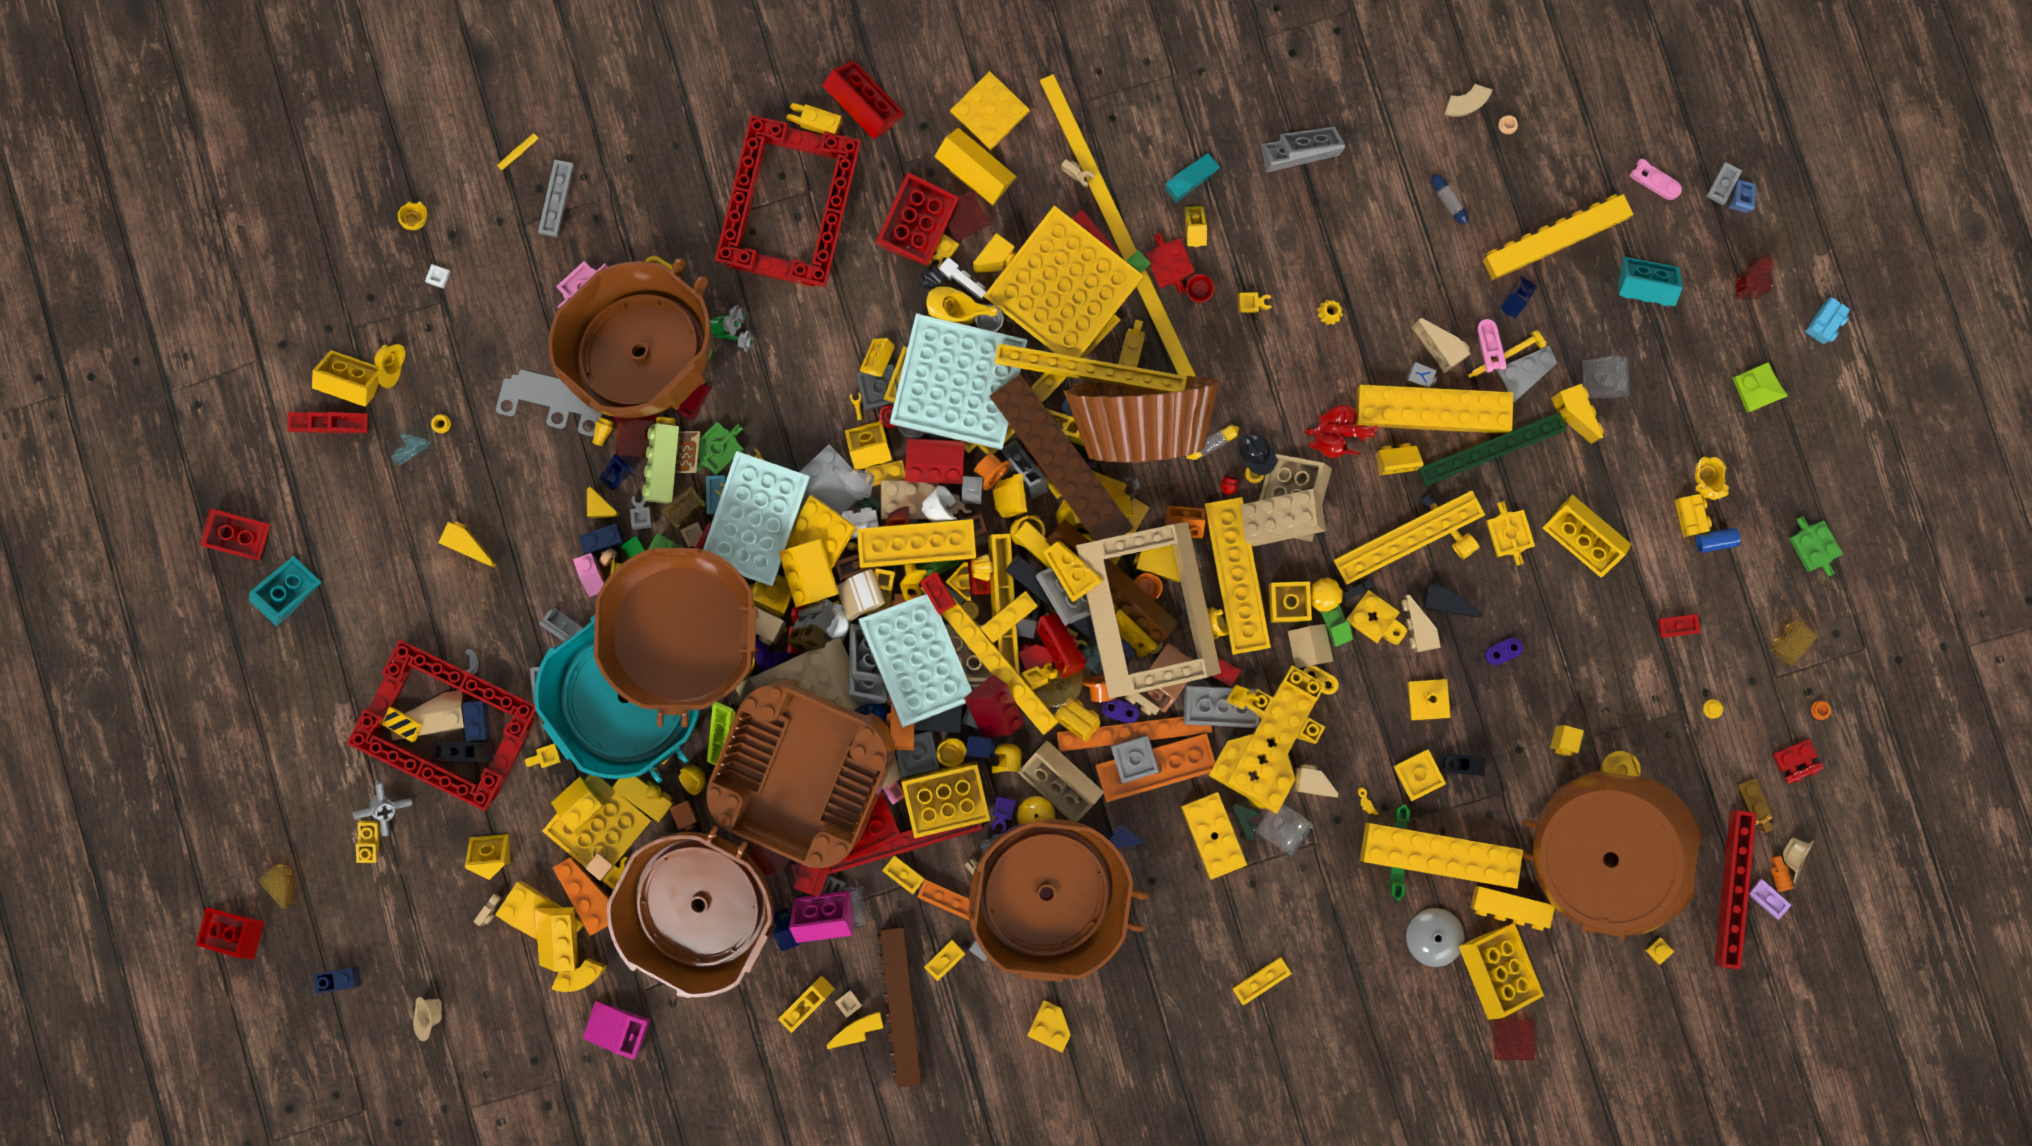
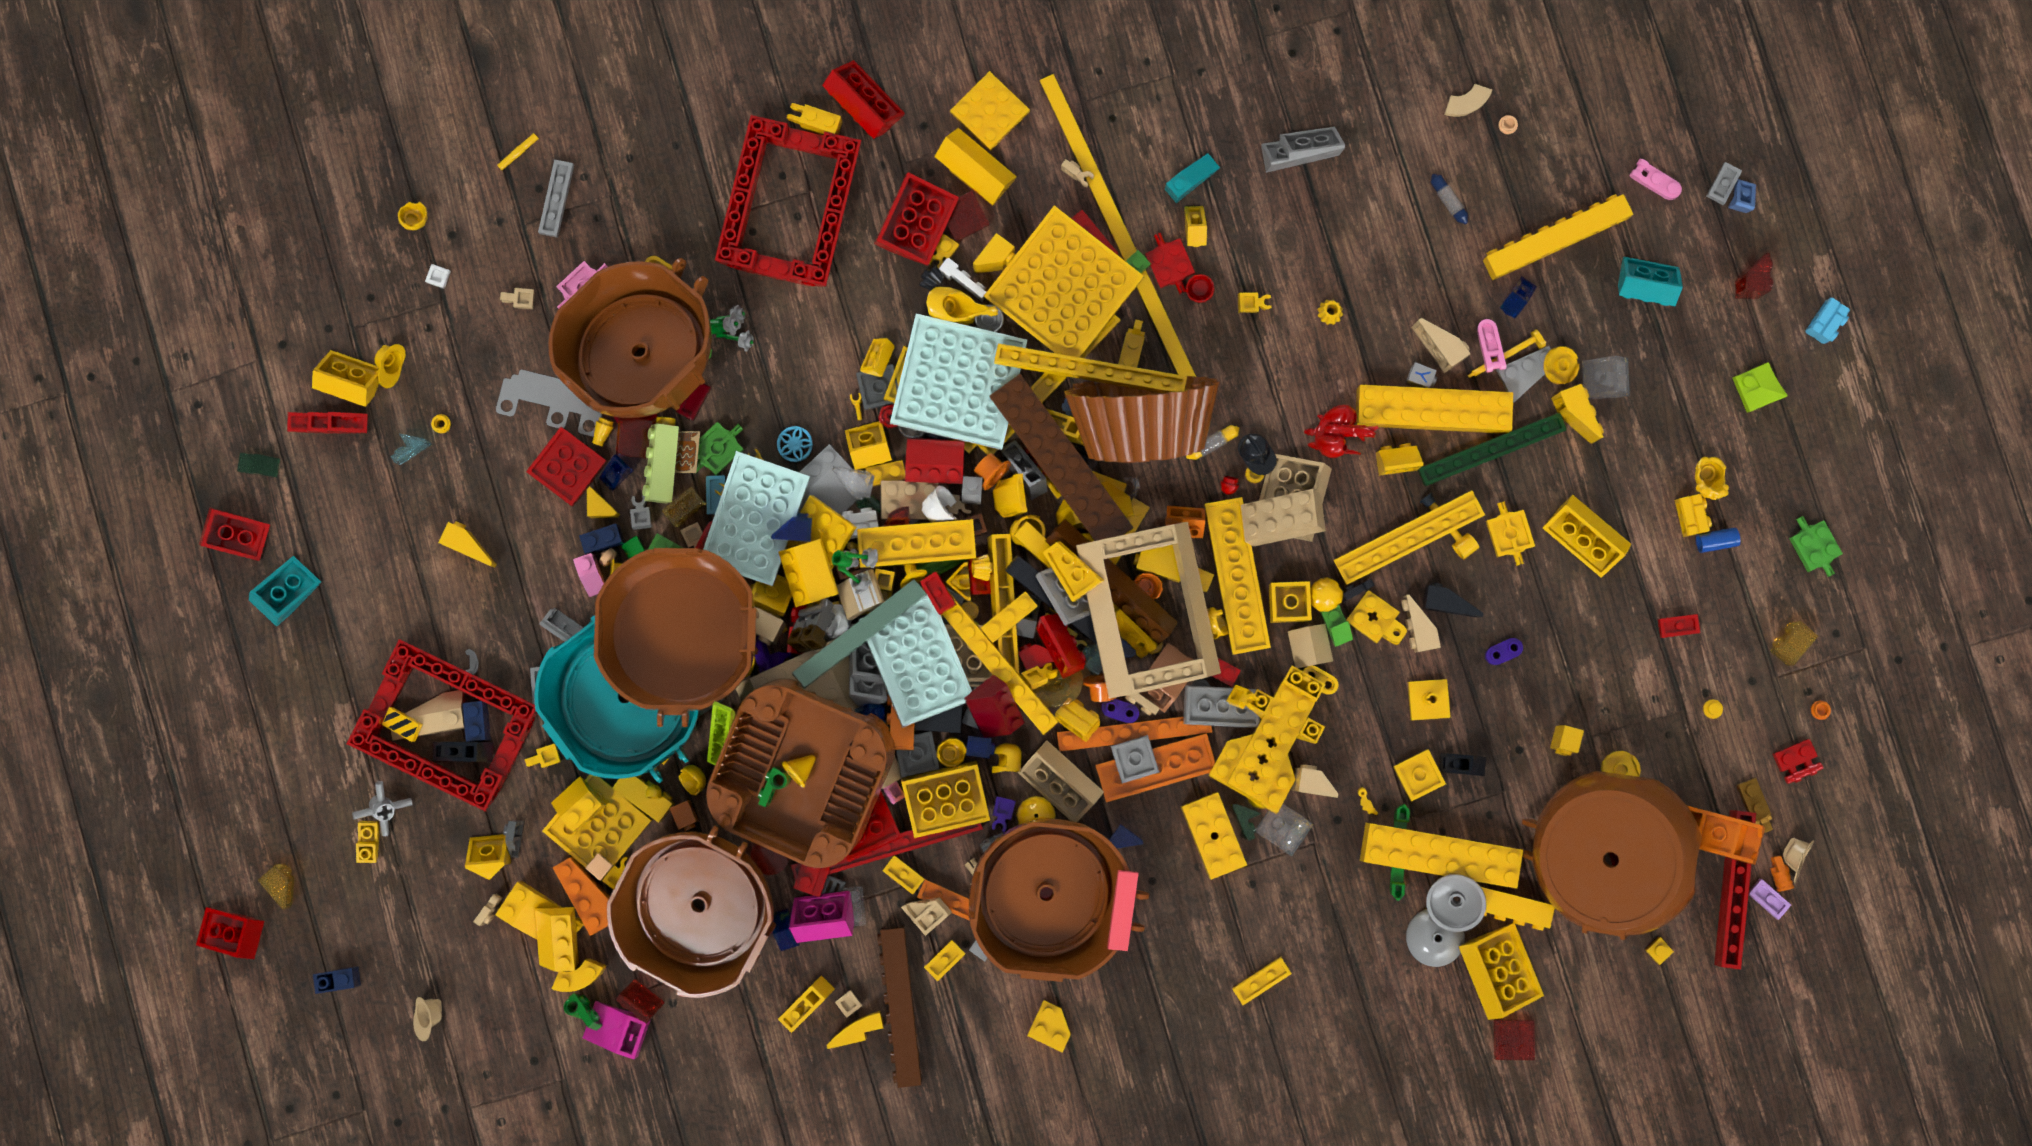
(258, 465): none -> clear green slope
(513, 833): none -> dark grey wing
(520, 298): none -> tan plate
(566, 466): none -> red plate
(584, 1011): none -> green plate
(640, 1001): none -> clear red plate
(767, 793): none -> green plate
(794, 444): none -> medium azure wheel
(796, 528): none -> clear blue slope
(799, 768): none -> yellow hat
(848, 559): none -> plant
(859, 634): none -> sand green tile
(927, 913): none -> tan wing
(1122, 910): none -> coral tile
(1206, 579): none -> yellow plate
(1453, 914): none -> light grey dish
(1561, 365): none -> yellow tile
(1728, 835): none -> orange piece

